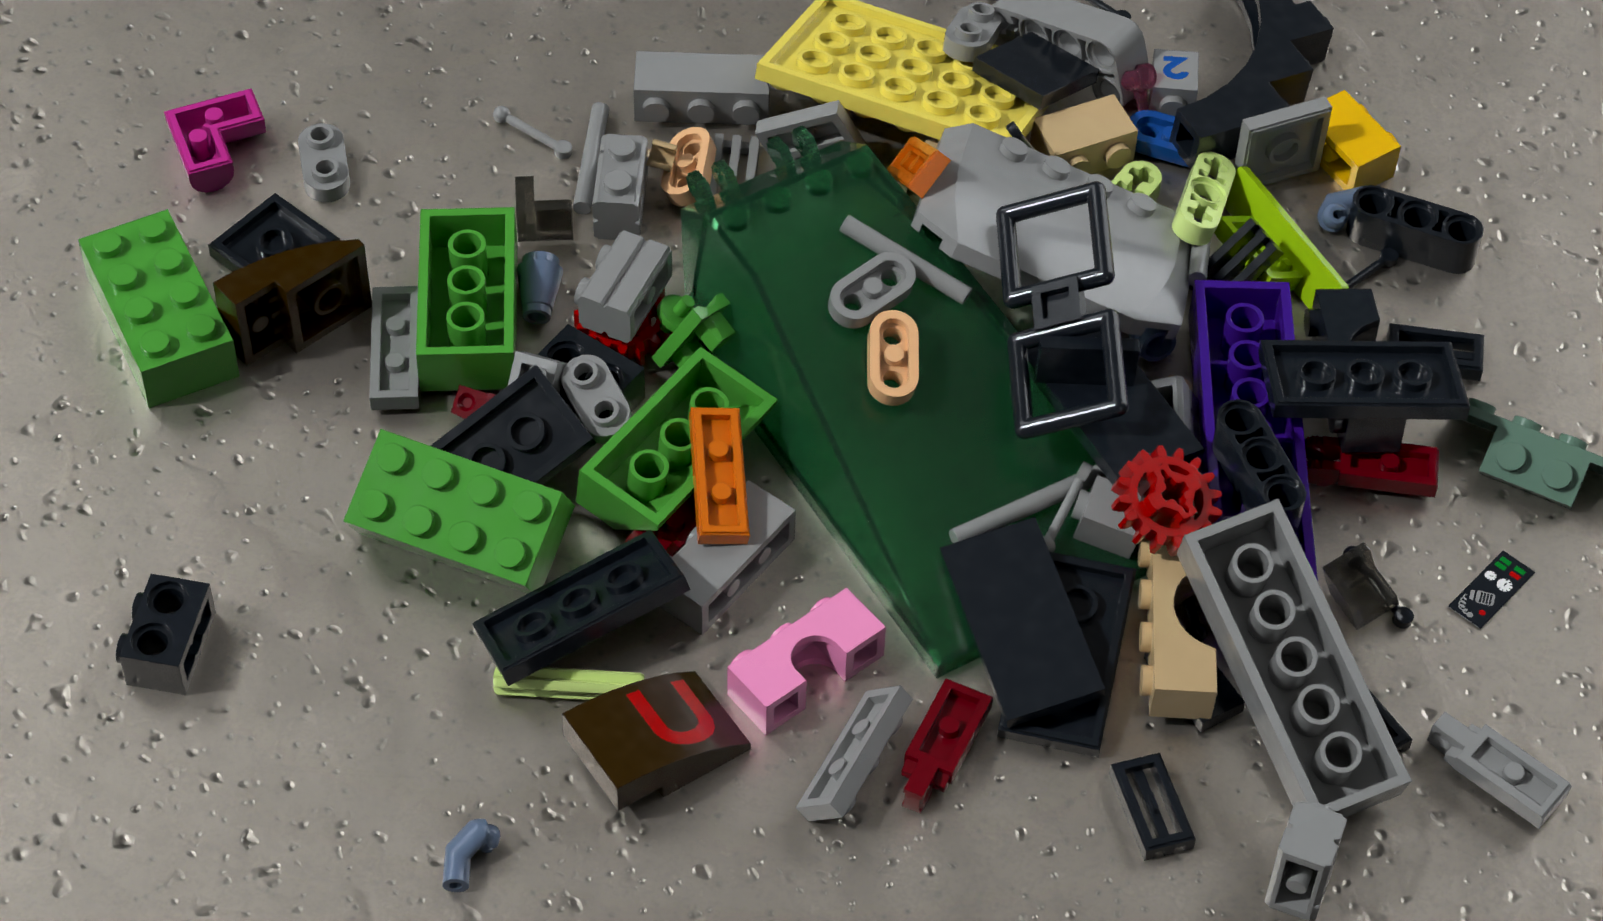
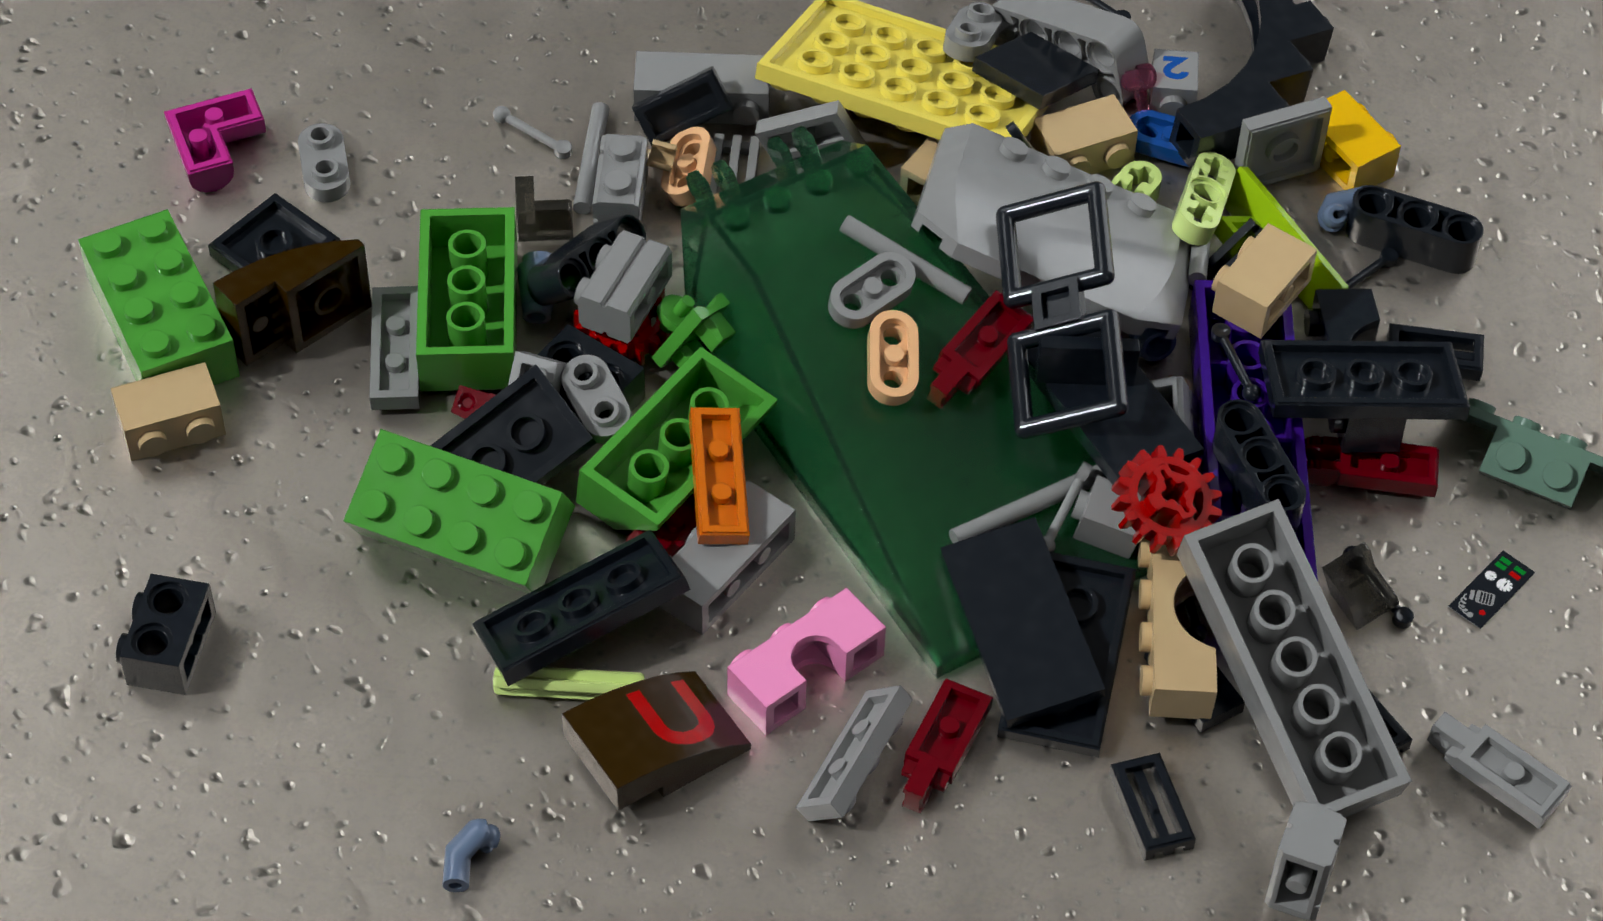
(168, 411): none -> tan brick
(559, 273): none -> black beam
(683, 106): none -> black tile
(918, 166): orange tile -> none
(976, 349): none -> dark red hinge
(1220, 334): none -> black hinge
(1263, 280): none -> tan brick

